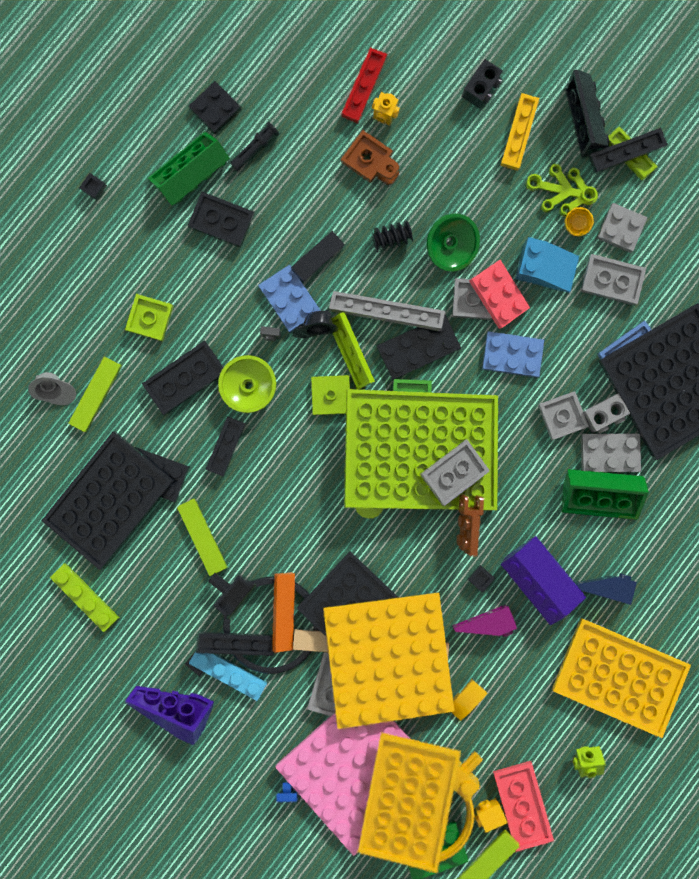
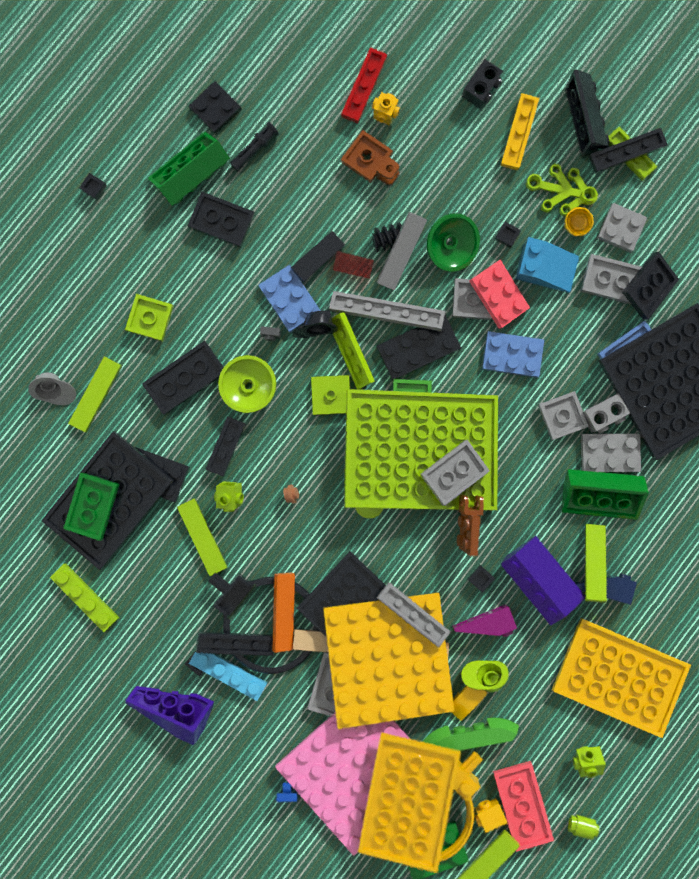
(91, 506): none -> green plate
(228, 496): none -> lime brick
(291, 494): none -> nougat plate
(353, 264): none -> clear red plate
(401, 250): none -> light grey tile
(413, 614): none -> light grey tile
(461, 738): none -> bright green brick
(485, 675): none -> lime piece
(507, 234): none -> black plate
(583, 827): none -> lime brick
(595, 563): none -> lime tile
(650, 285): none -> black plate

